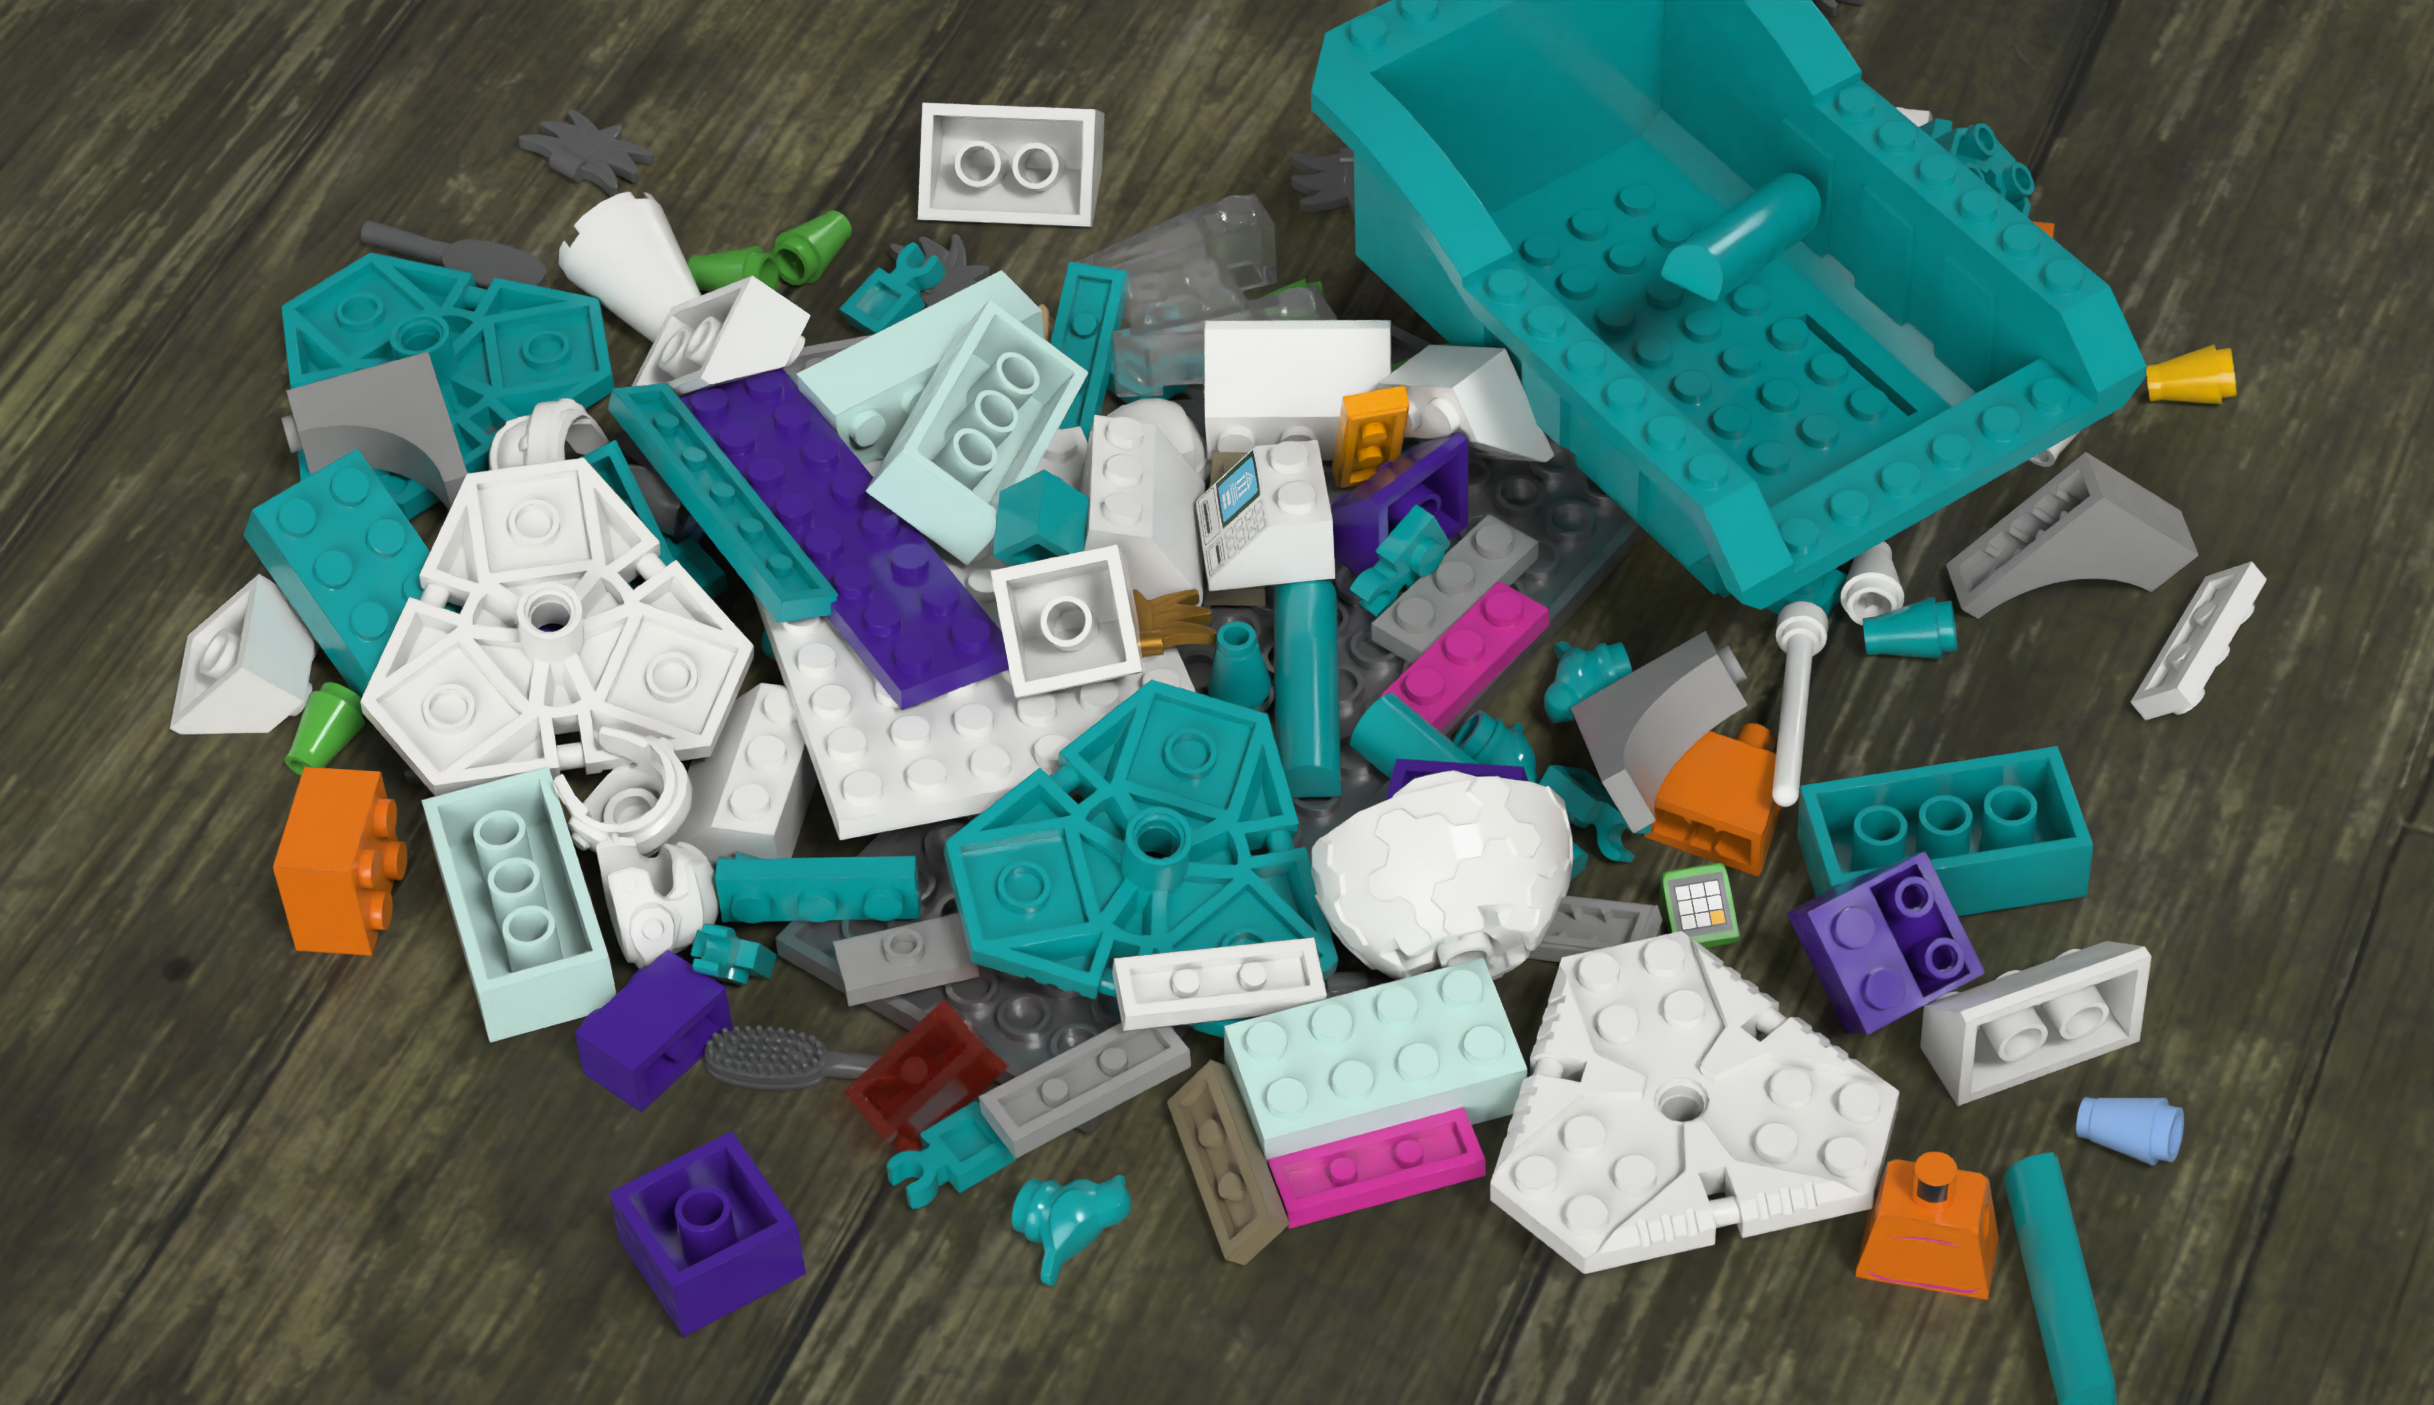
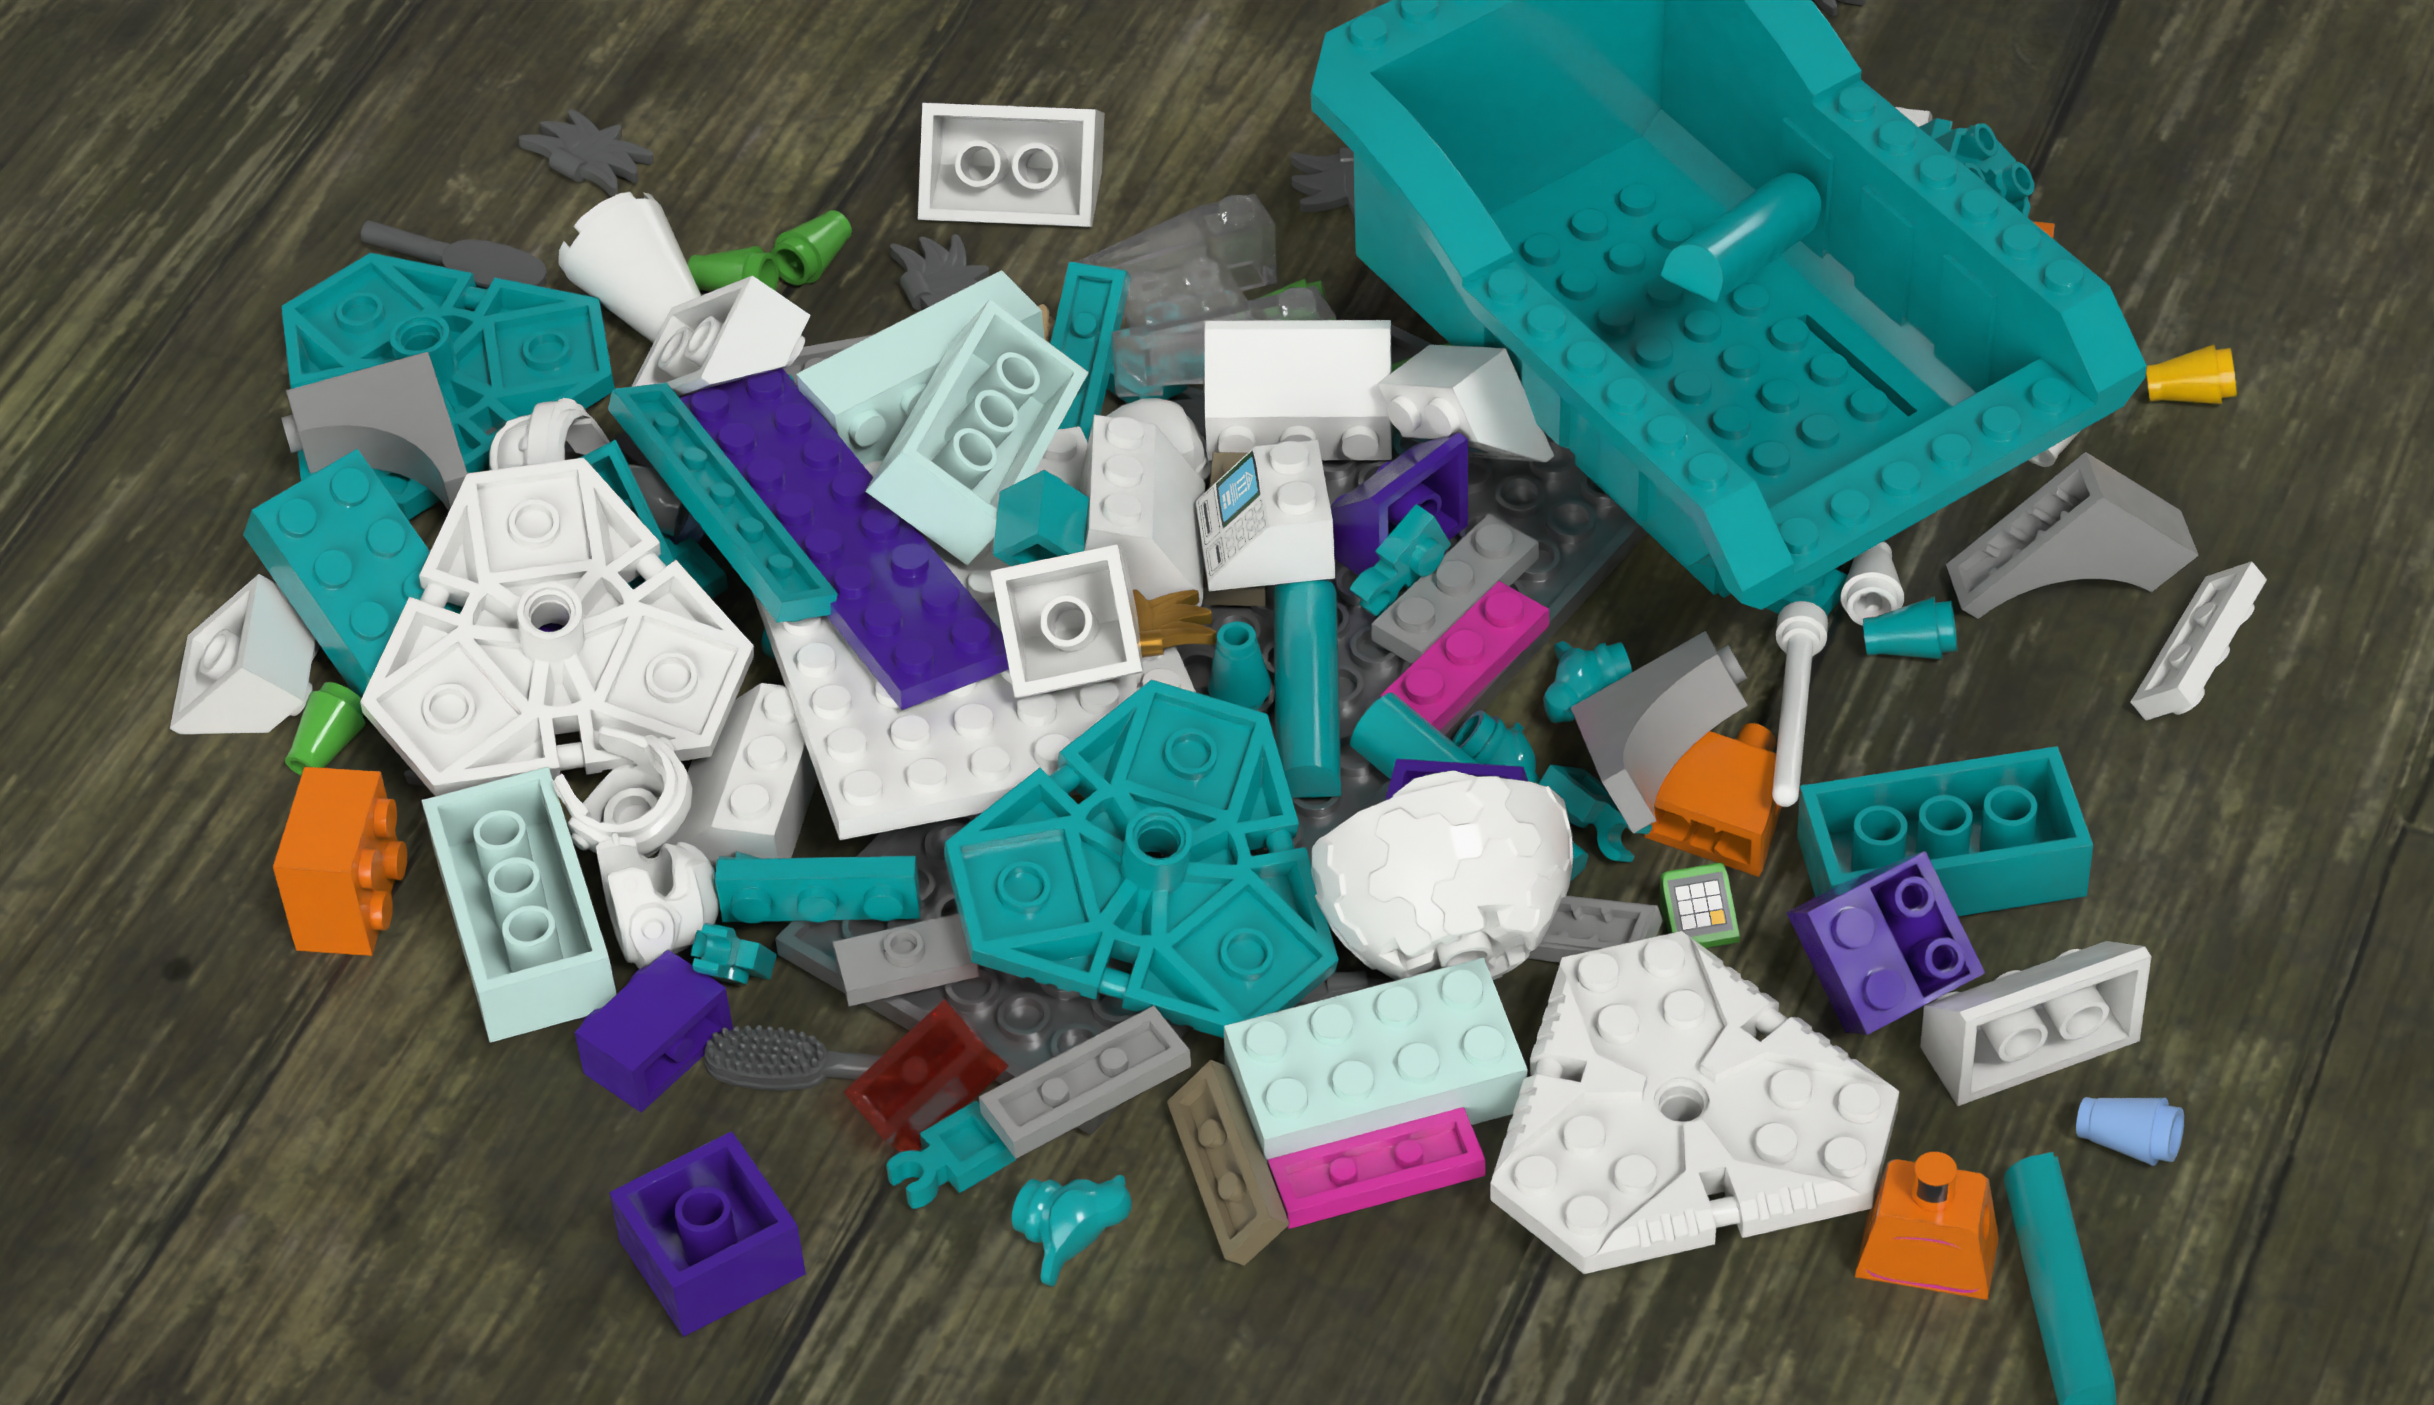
(893, 296): teal plate -> none
(1217, 983): white plate -> none
(1369, 434): light orange tile -> none

